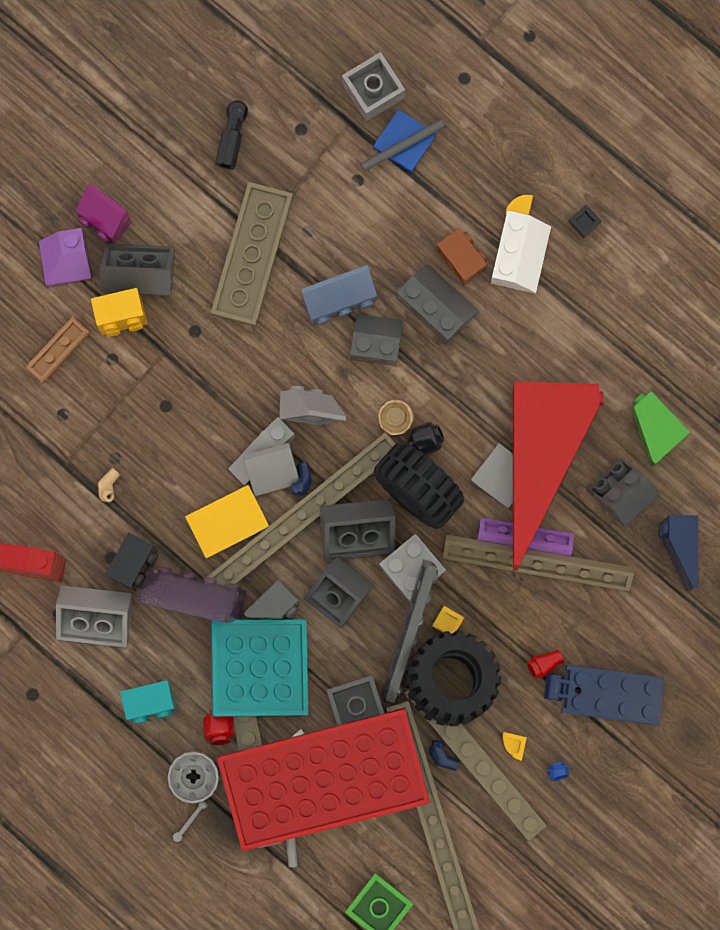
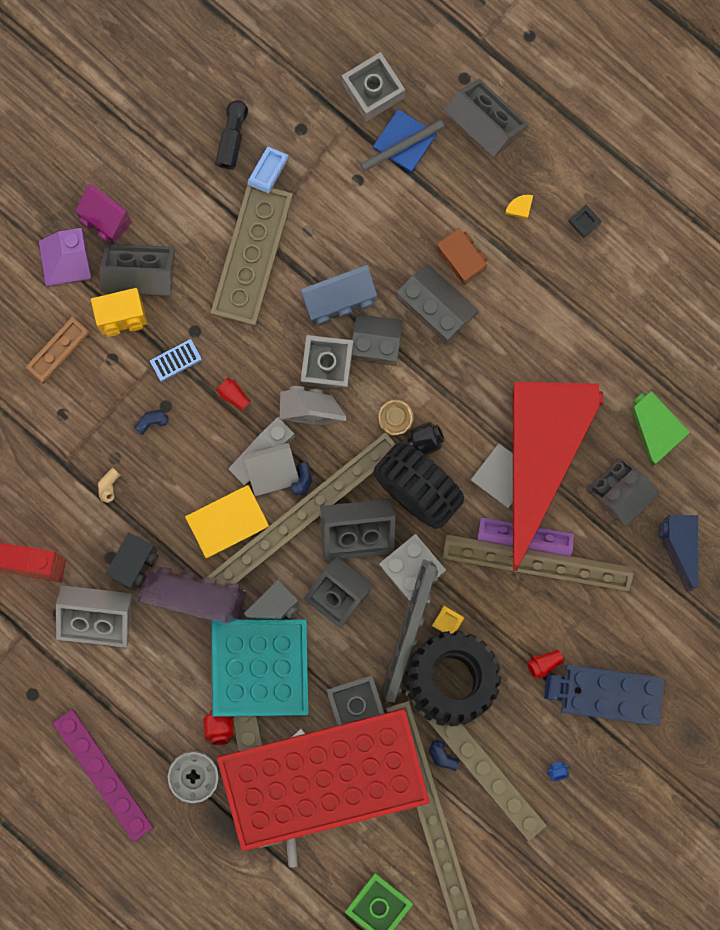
(103, 775): none -> magenta plate
(149, 701): teal brick -> none
(152, 417): none -> dark blue arm
(175, 360): none -> light blue tile
(179, 835): light grey hinge -> none
(232, 393): none -> red cone
(268, 170): none -> light blue tile
(326, 362): none -> light grey slope
(485, 117): none -> dark grey slope
(514, 745): yellow tile -> none
(521, 252): white slope -> none

